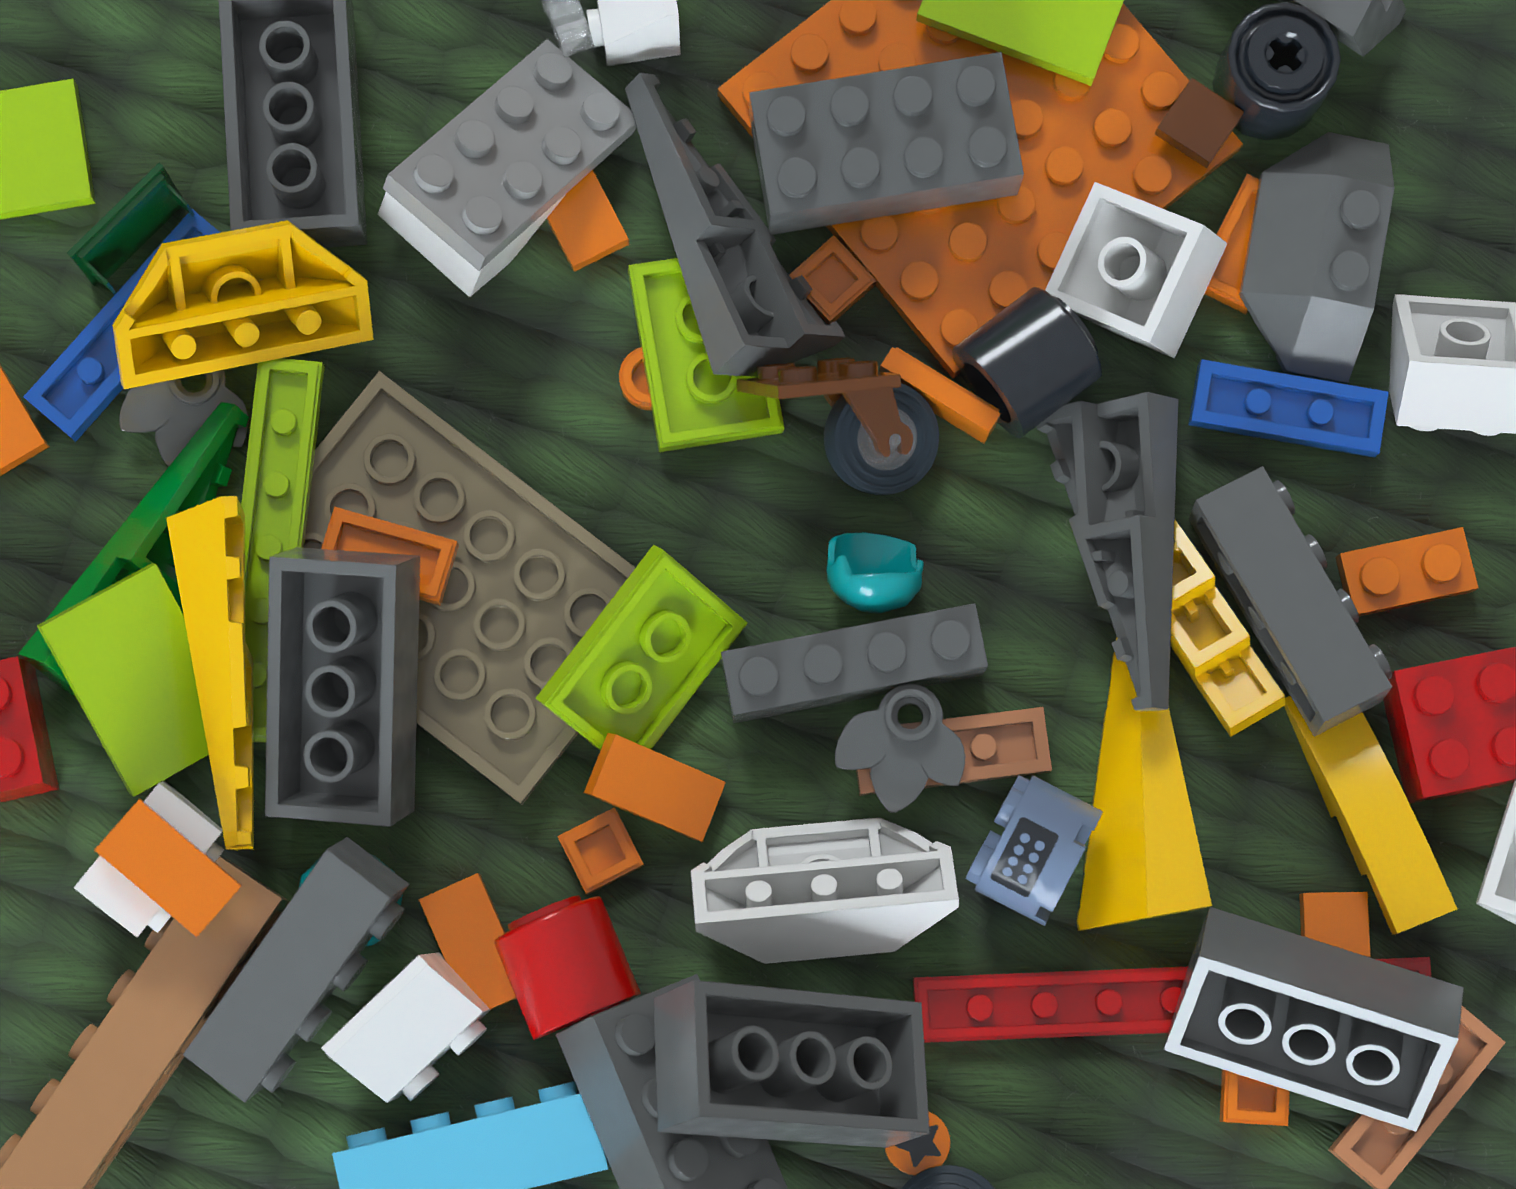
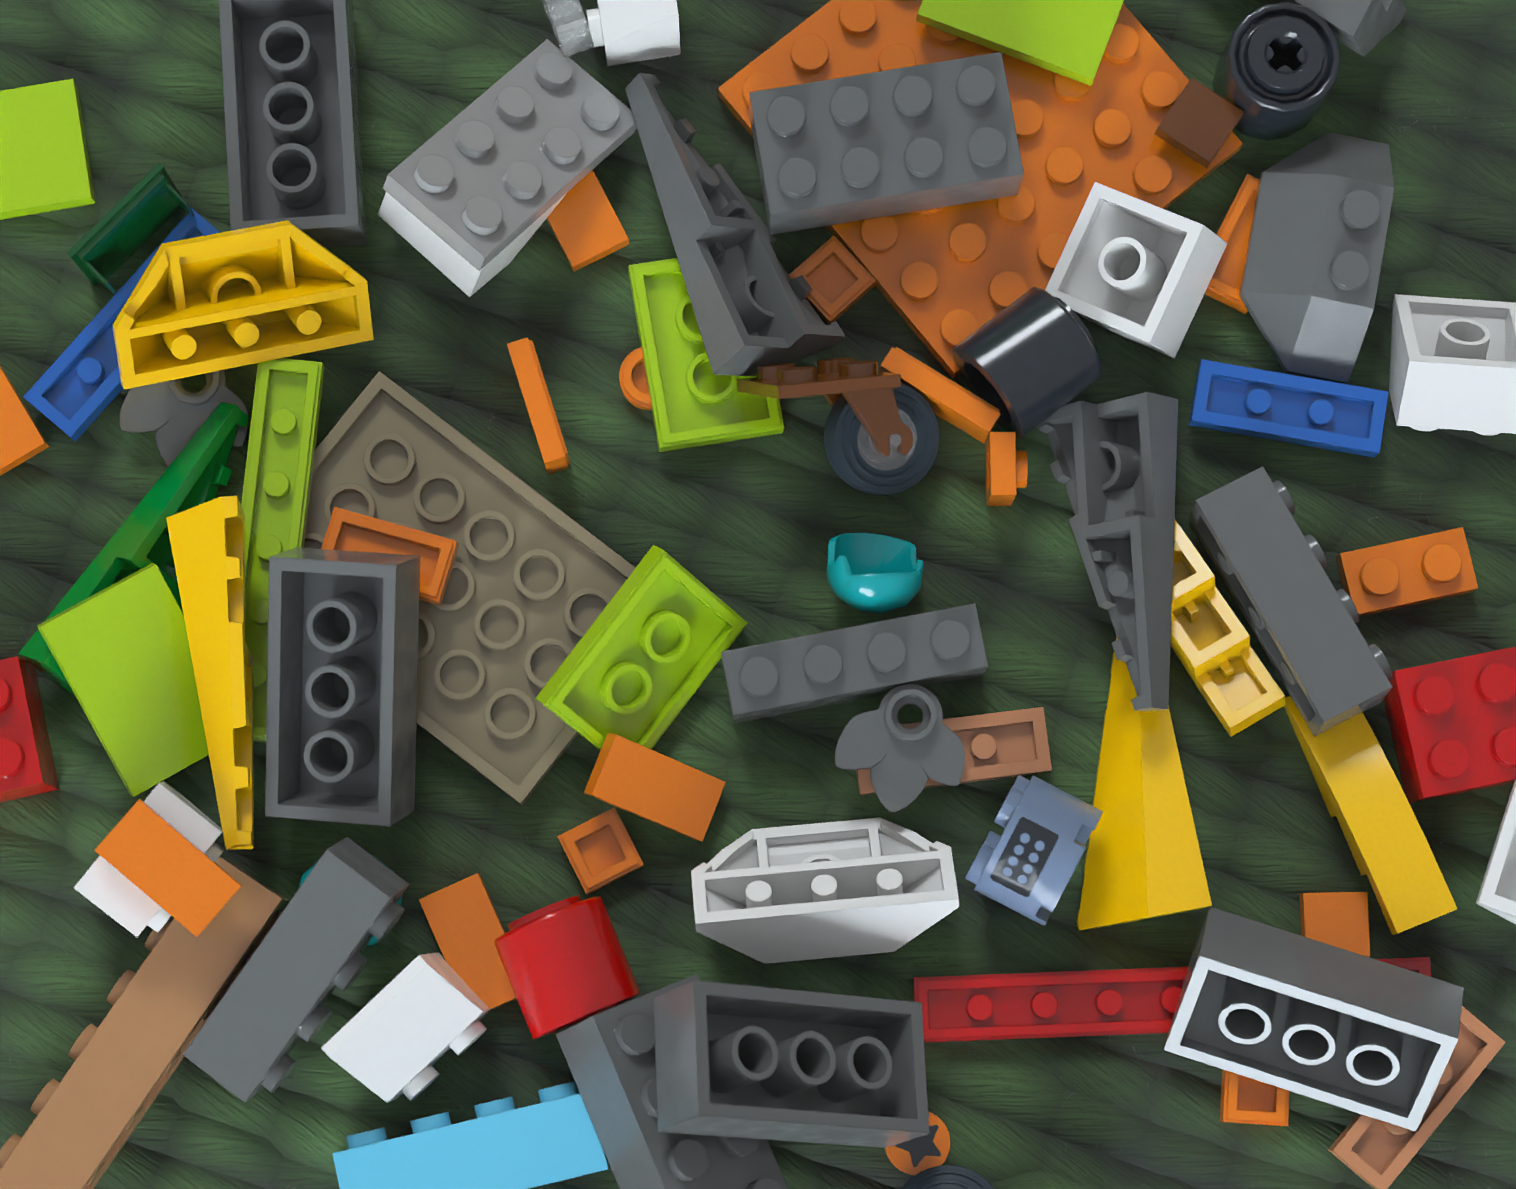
(539, 405): none -> orange tile
(1004, 468): none -> orange plate

